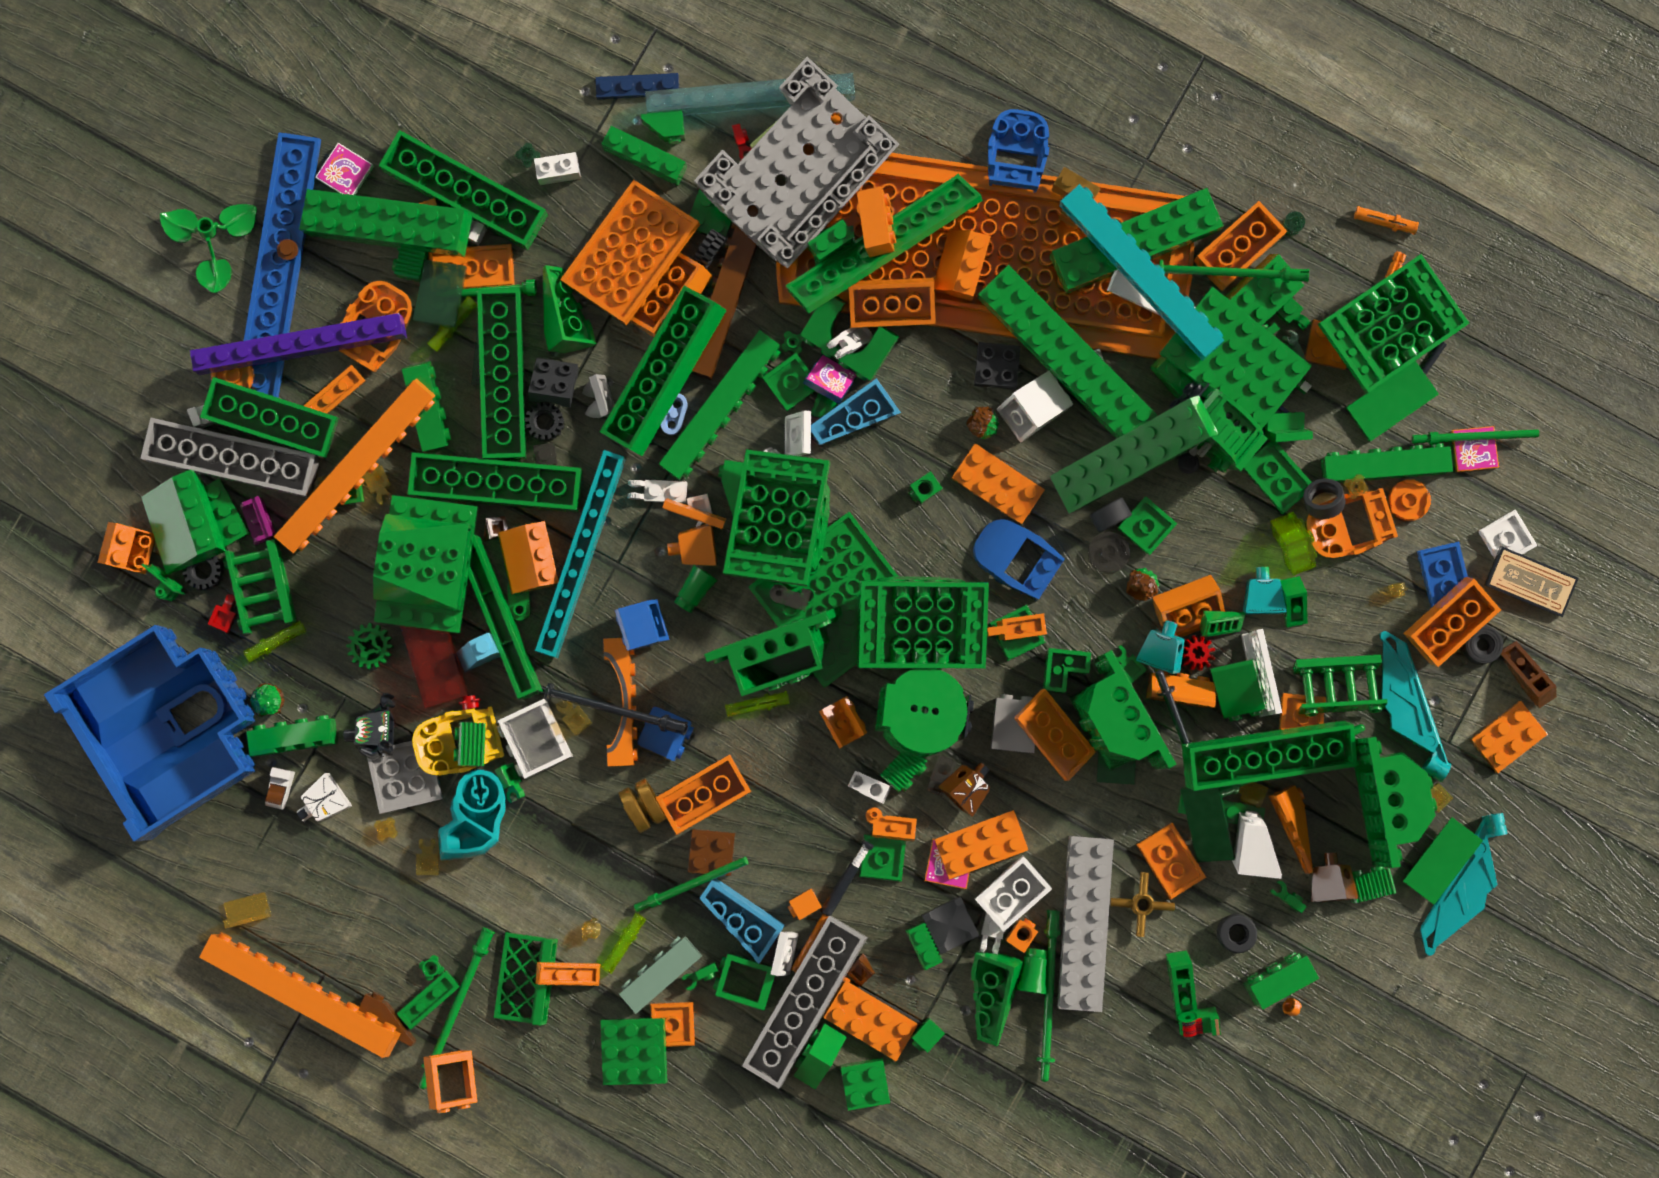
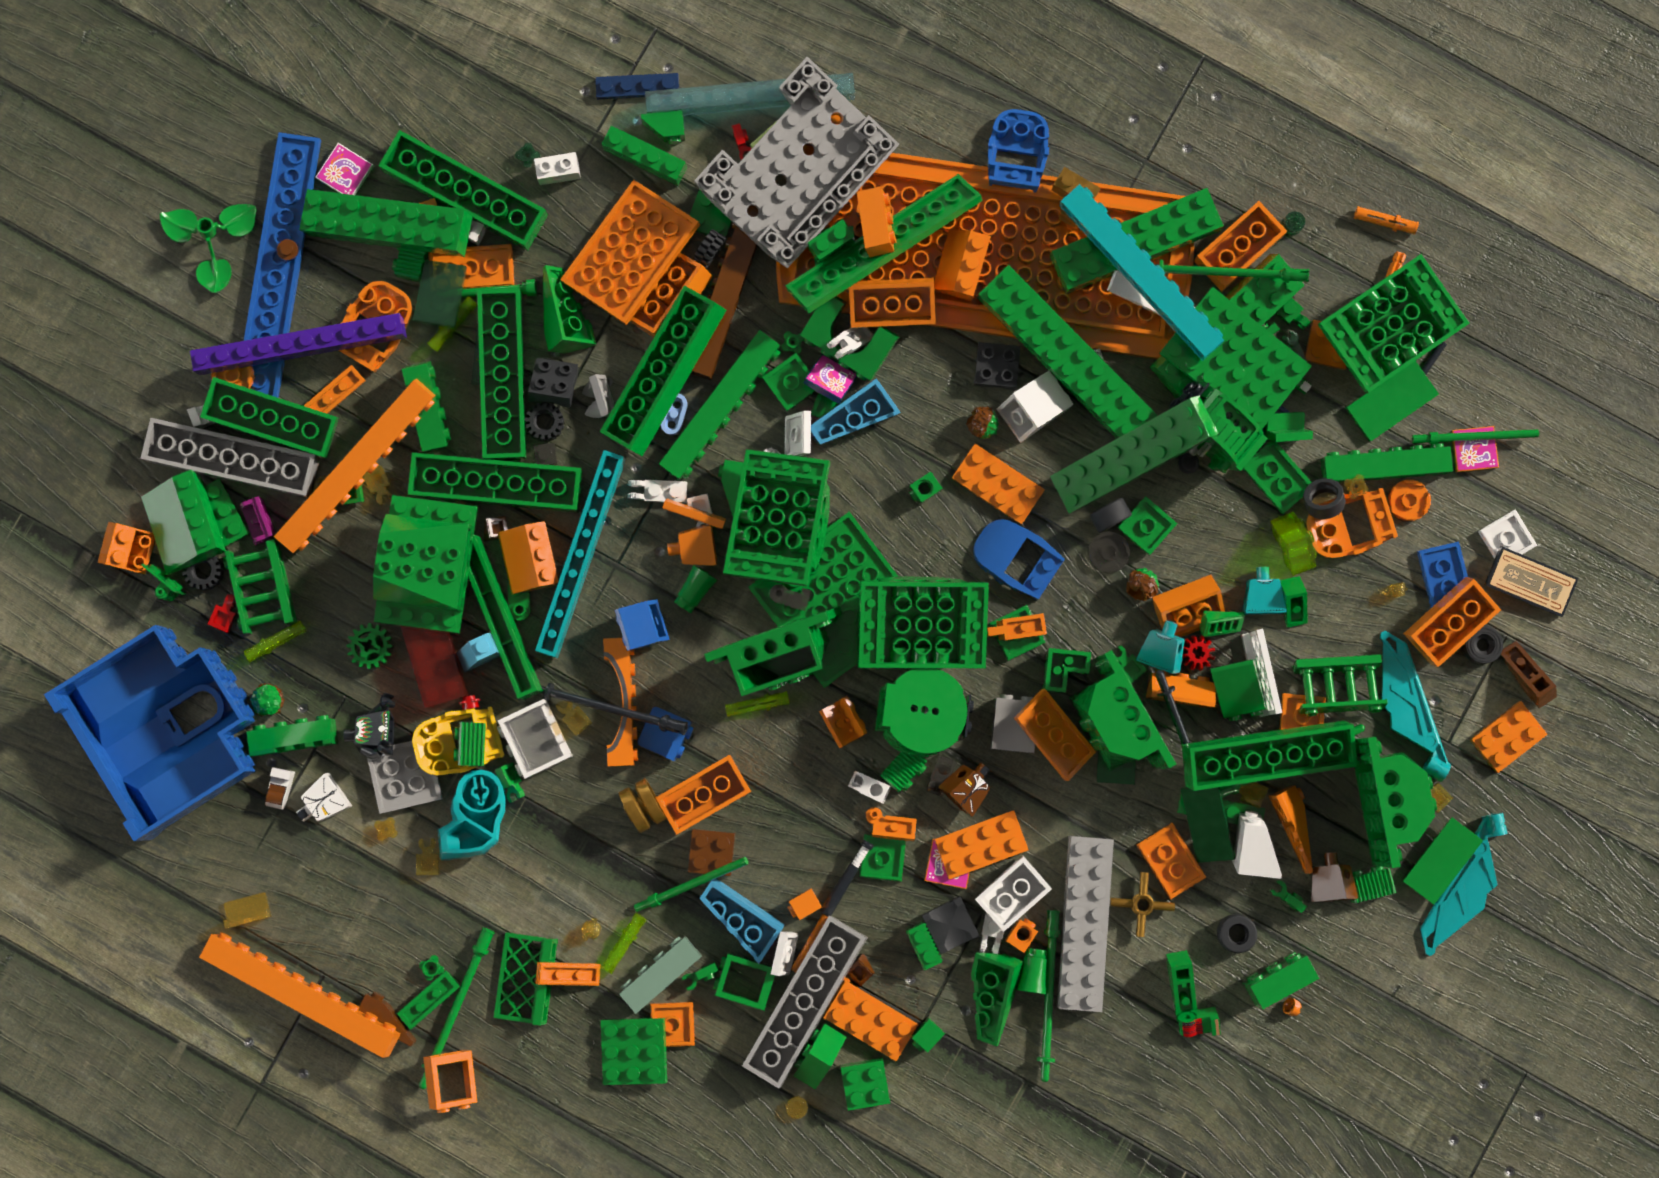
(797, 1107): none -> clear yellow tile

